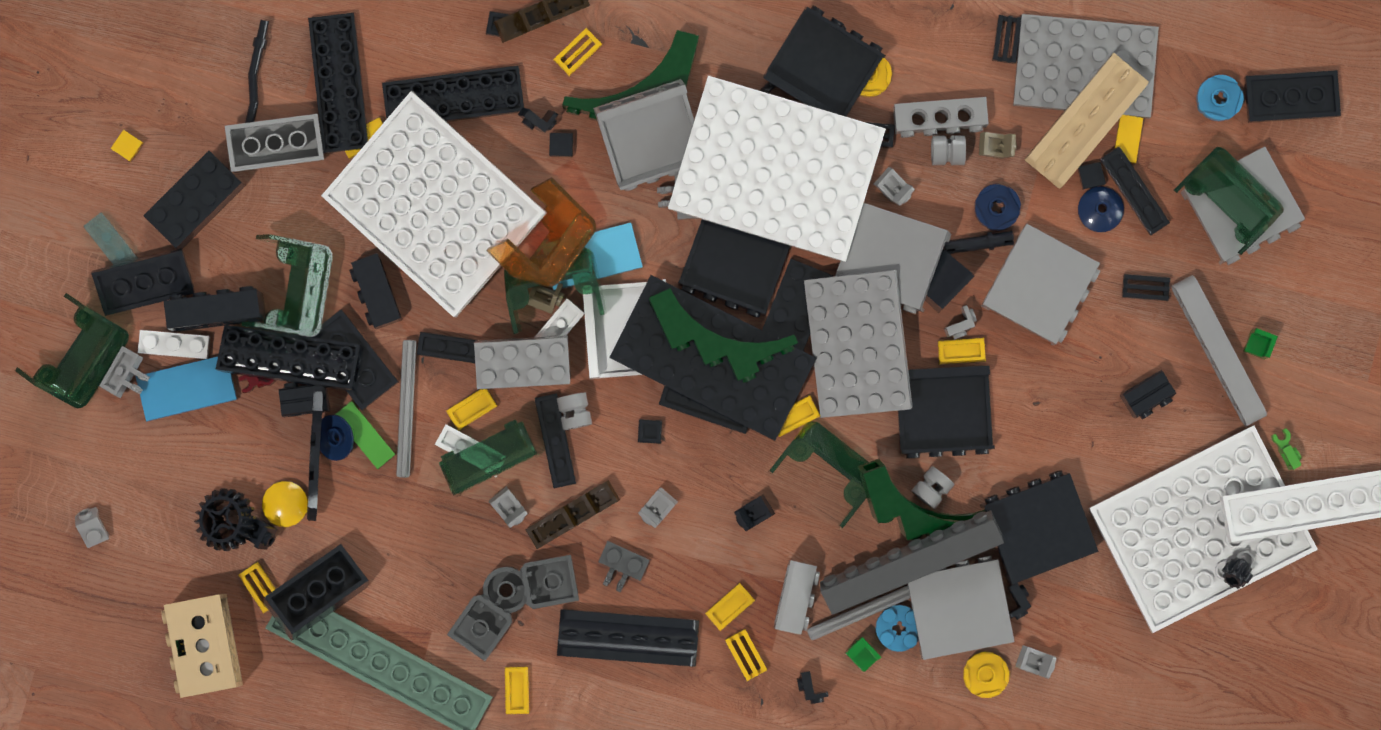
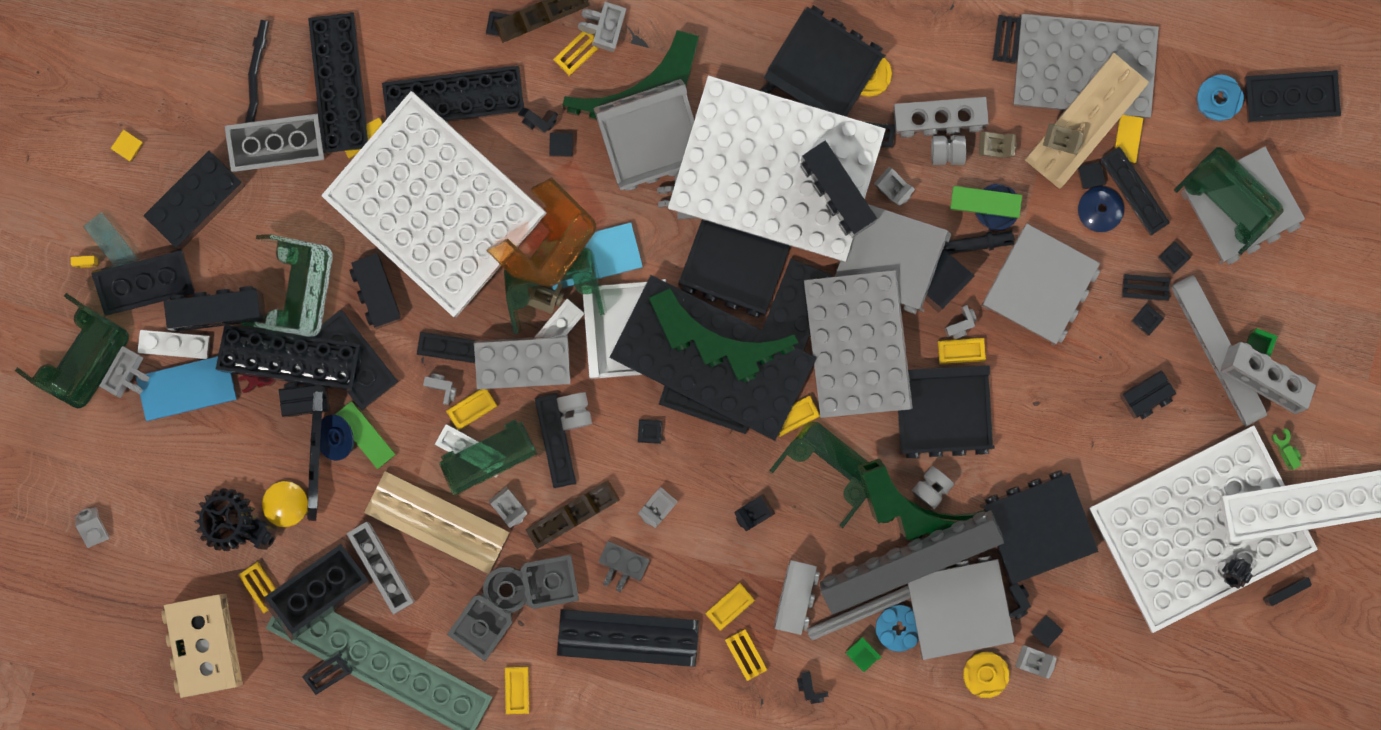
(84, 261): none -> yellow tile
(341, 664): none -> black tile
(381, 567): none -> light grey brick
(406, 408): light grey axle -> none
(437, 522): none -> tan plate
(438, 382): none -> light grey bracket
(608, 25): none -> light grey hinge
(838, 189): none -> black brick
(986, 202): none -> bright green tile
(1046, 631): none -> black tile
(1063, 139): none -> dark tan bracket
(1147, 319): none -> black tile
(1174, 257): none -> black tile
(1281, 386): none -> light grey brick
(1287, 591): none -> black tile

